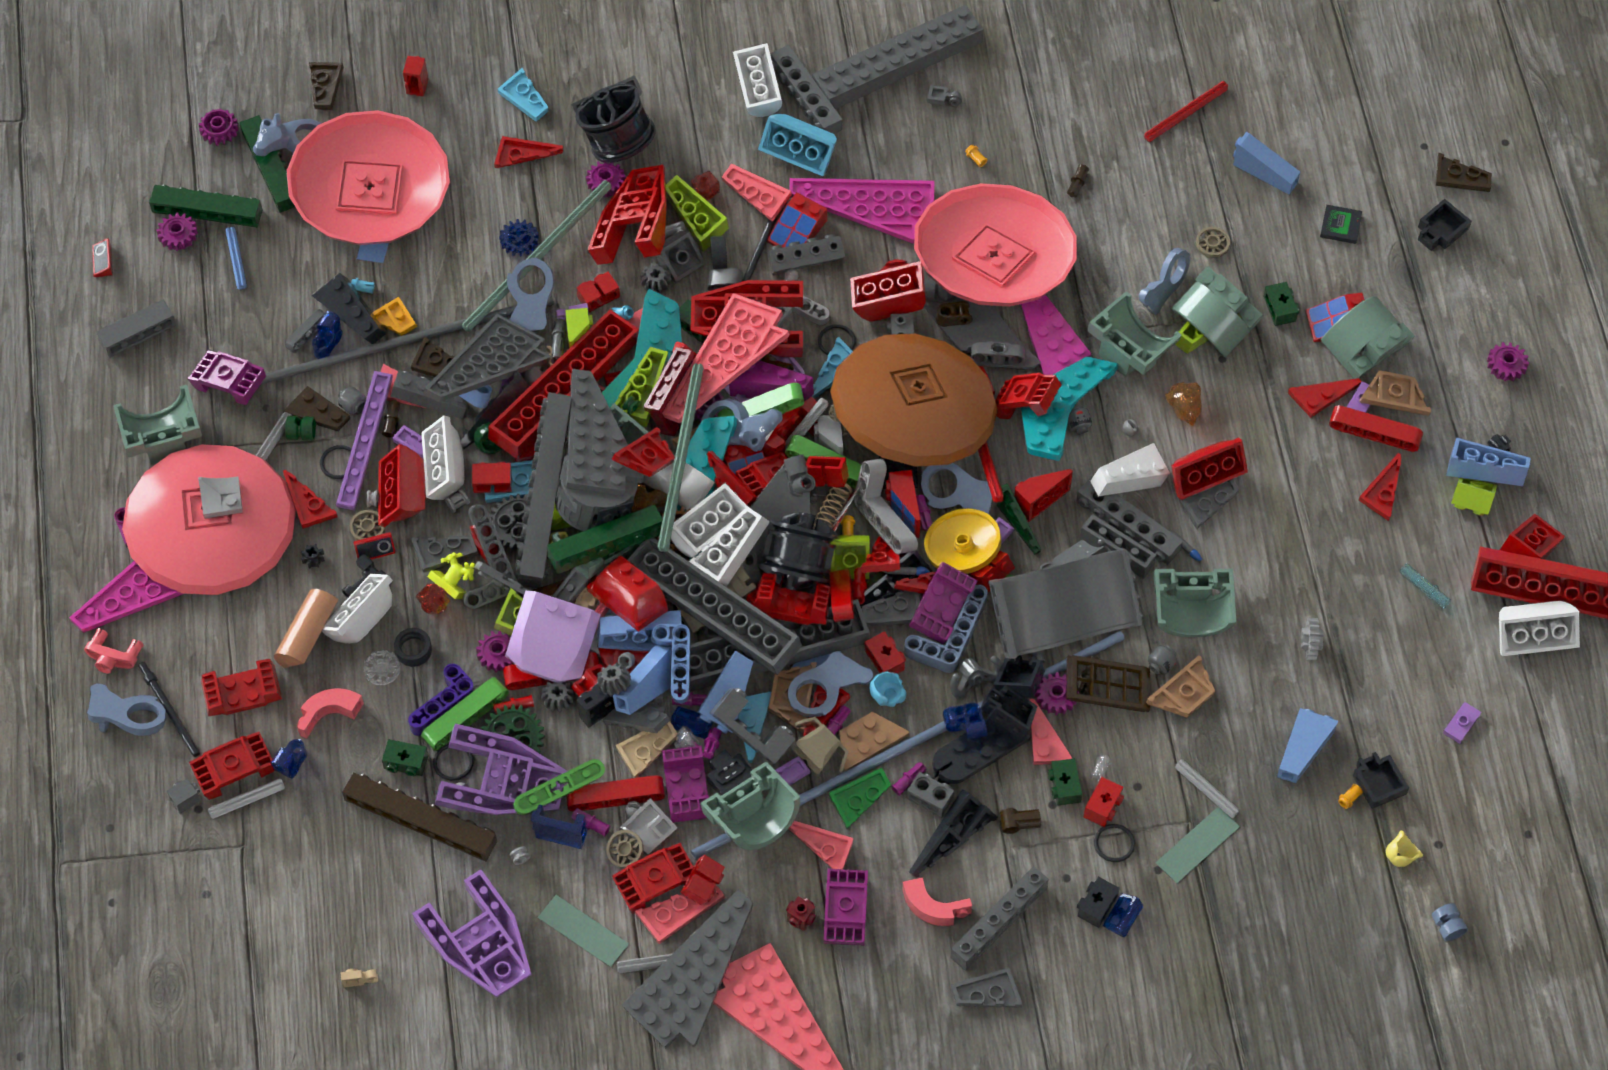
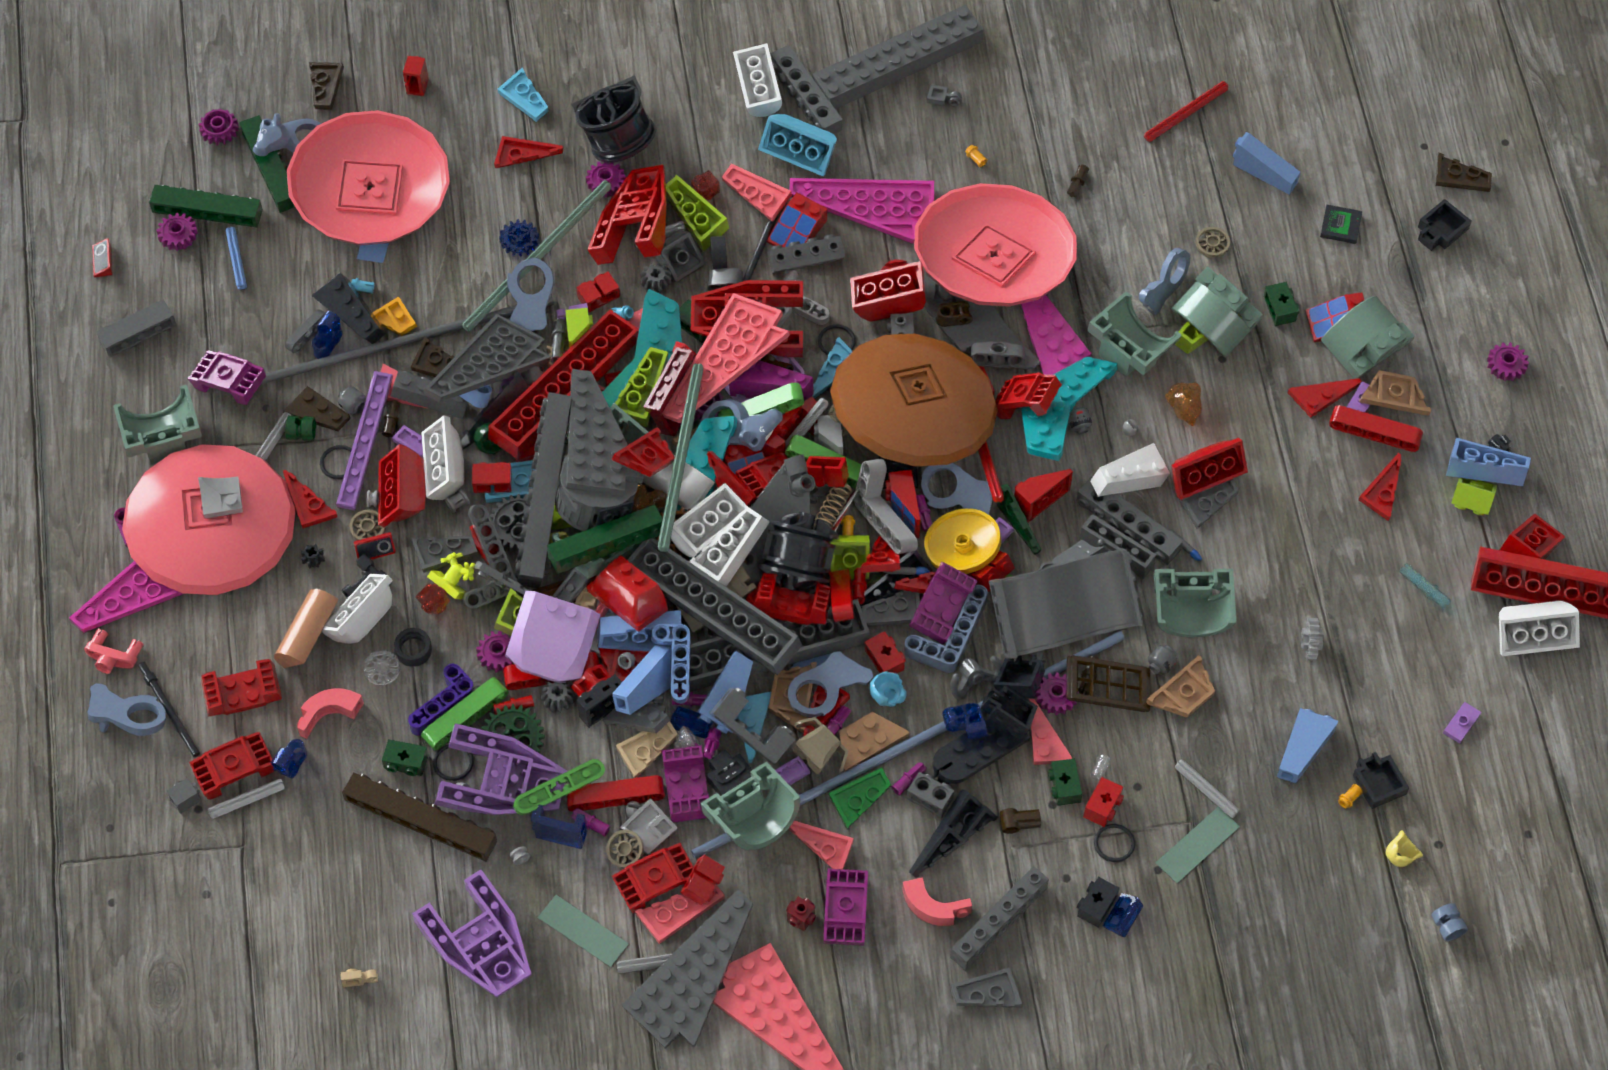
(613, 679): dark grey gear -> none
(631, 405): dark green bush -> none

